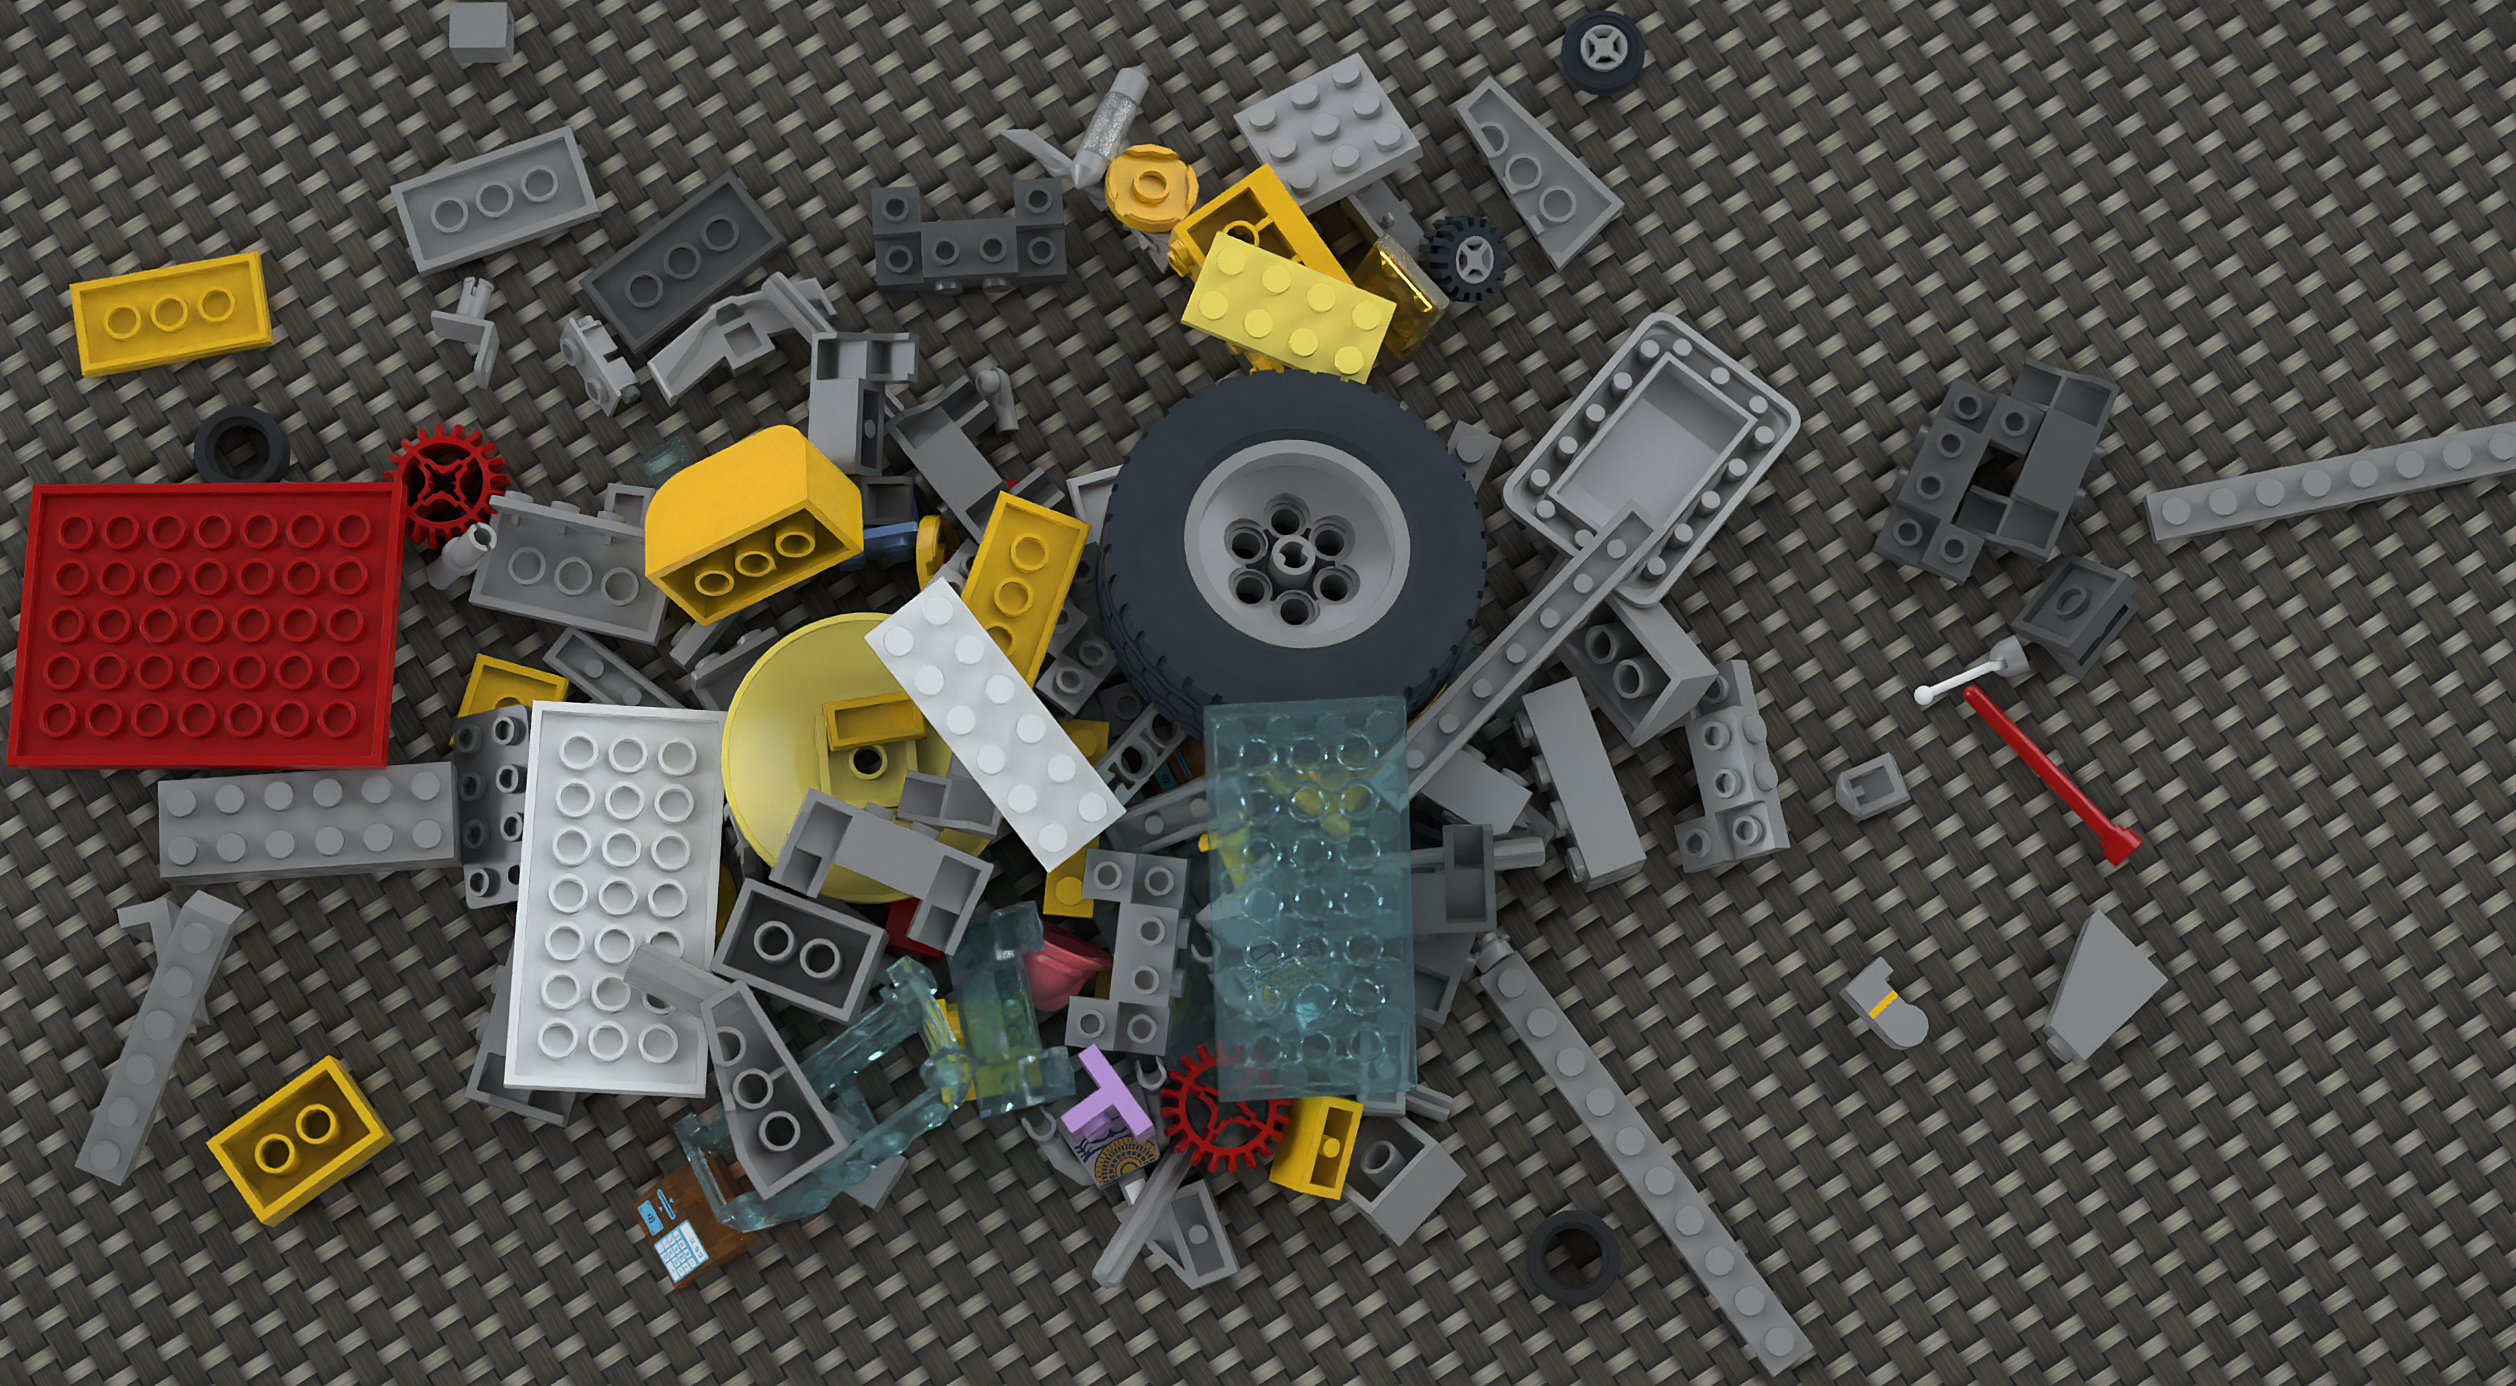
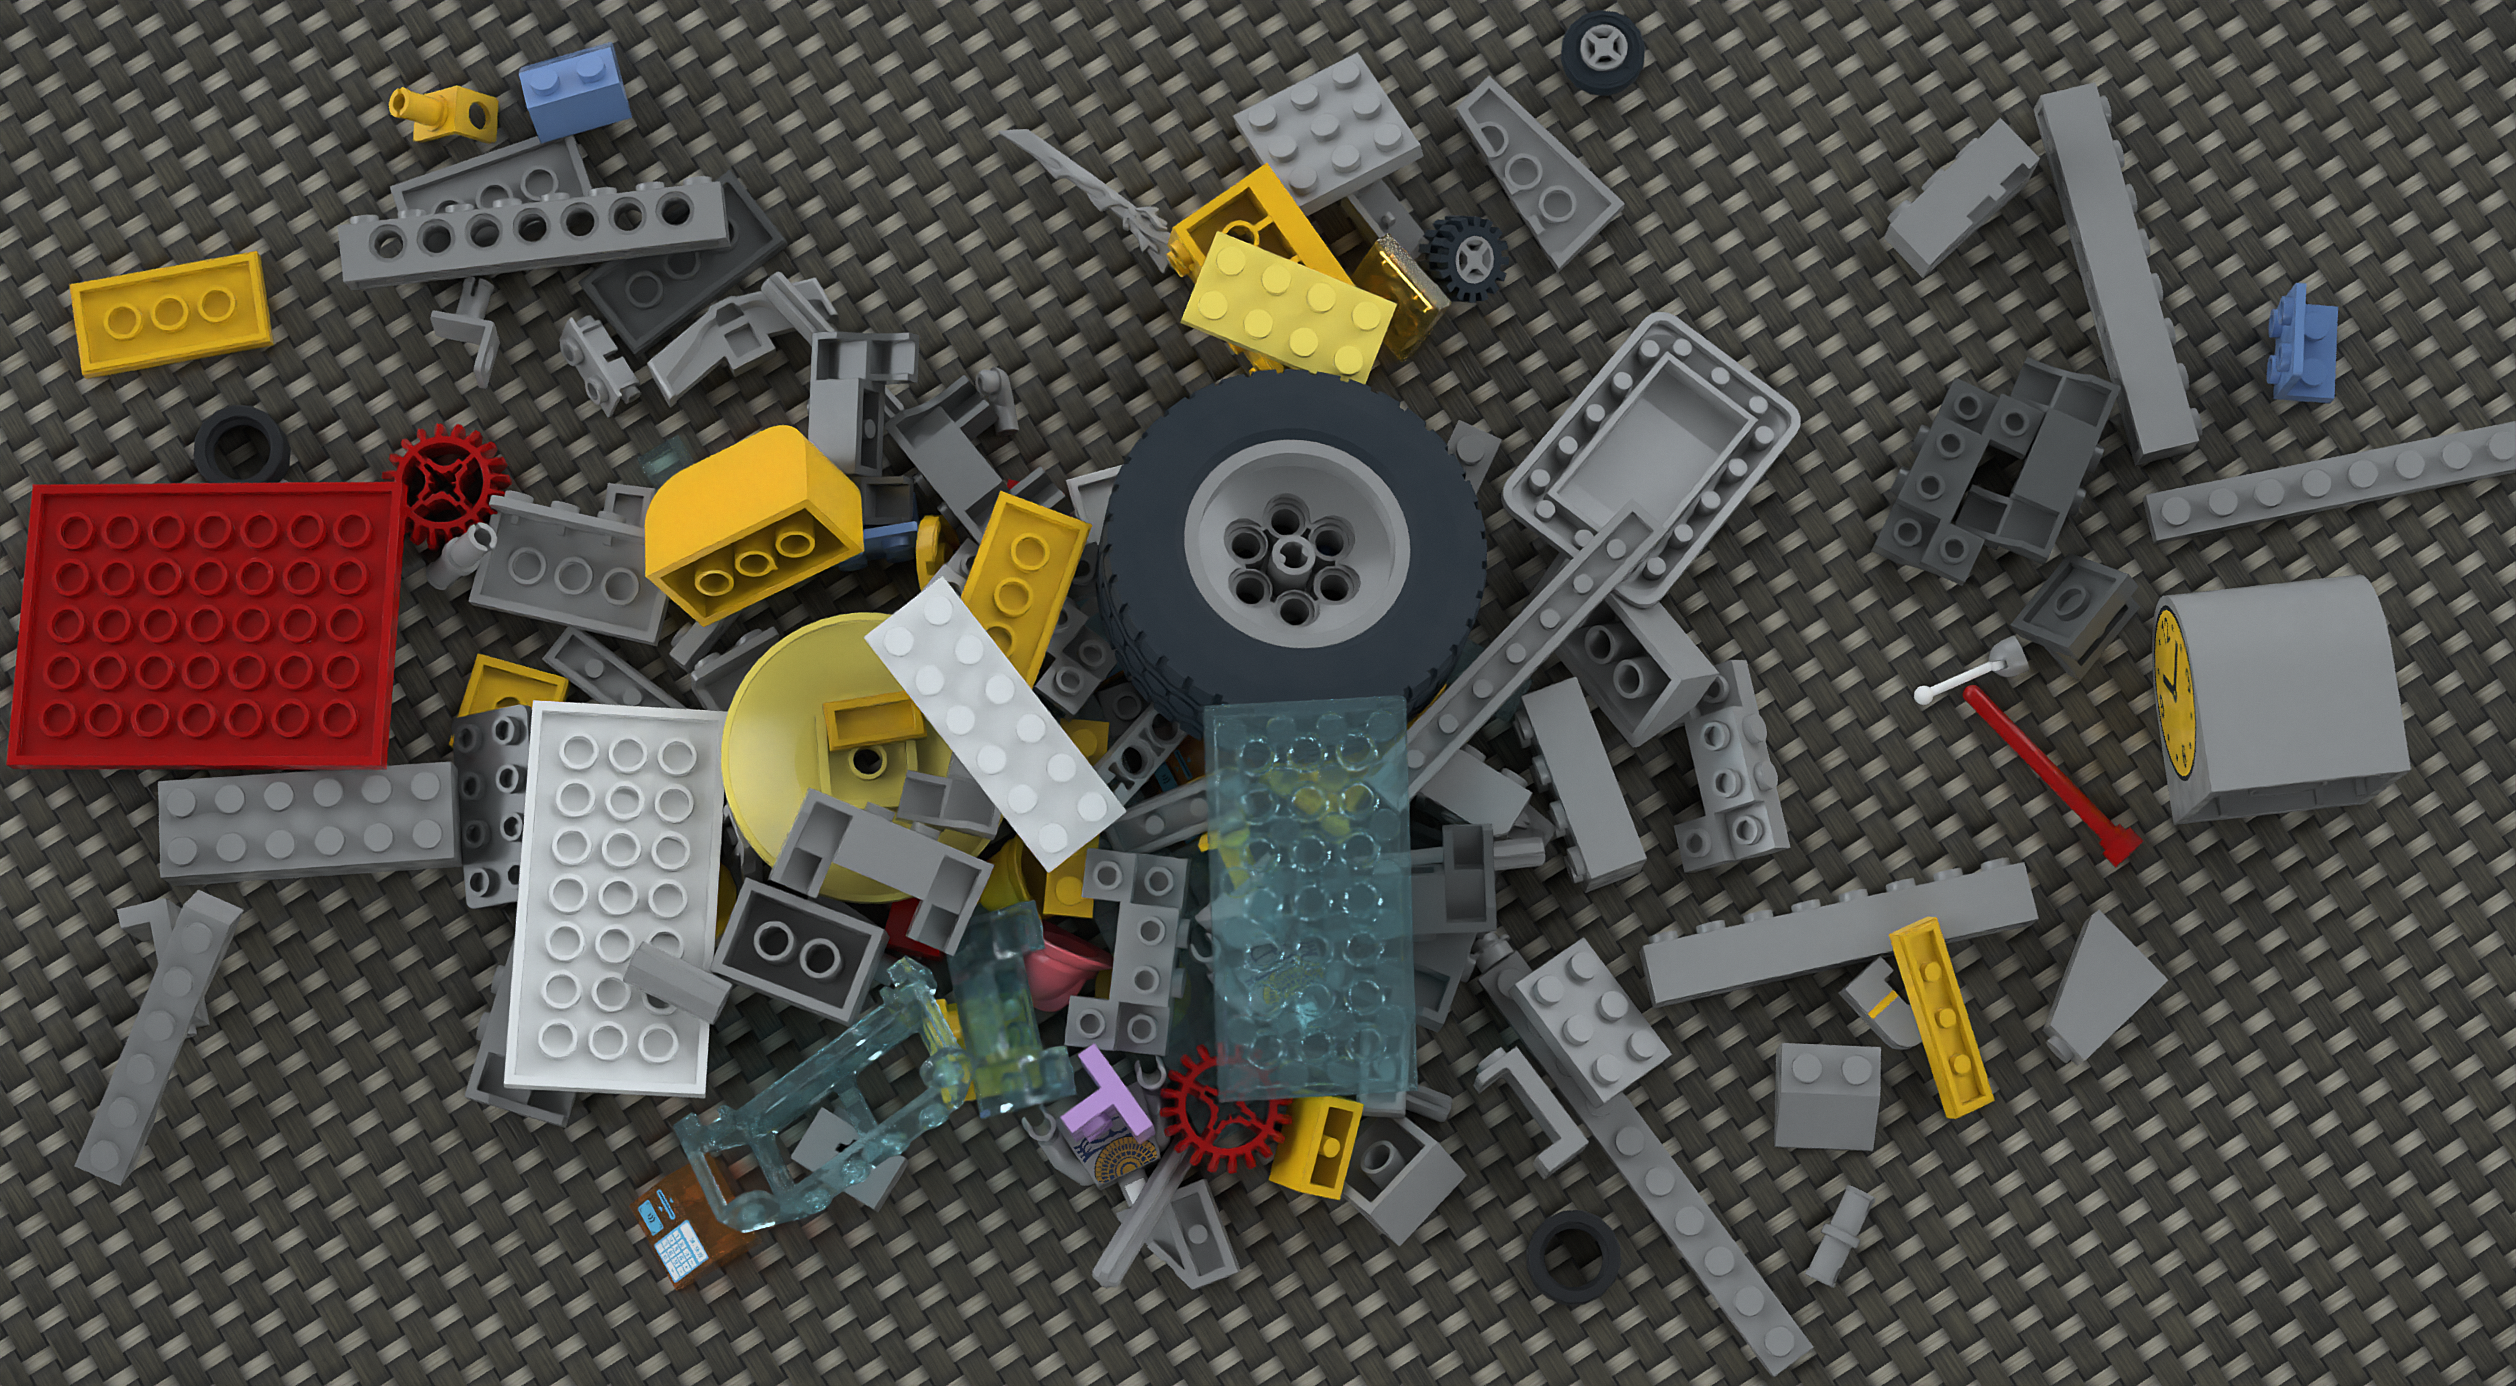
(300, 1141): yellow brick -> none
(365, 234): none -> light grey brick
(445, 113): none -> yellow bracket
(481, 32): light grey panel -> none
(575, 92): none -> medium blue slope
(768, 1103): light grey wedge -> none
(973, 251): dark grey bracket -> none
(1014, 878): none -> yellow piece
(1109, 127): piece -> none
(1150, 188): yellow tile -> none
(1540, 1103): none -> light grey panel
(1589, 1023): none -> light grey plate
(1826, 1096): none -> light grey slope
(1835, 934): none -> light grey brick
(1840, 1236): none -> light grey pin
(1871, 787): light grey plate -> none
(1941, 1017): none -> yellow tile
(1961, 198): none -> light grey wedge
(2117, 273): none -> light grey brick
(2276, 699): none -> light grey brick
(2303, 349): none -> medium blue bracket

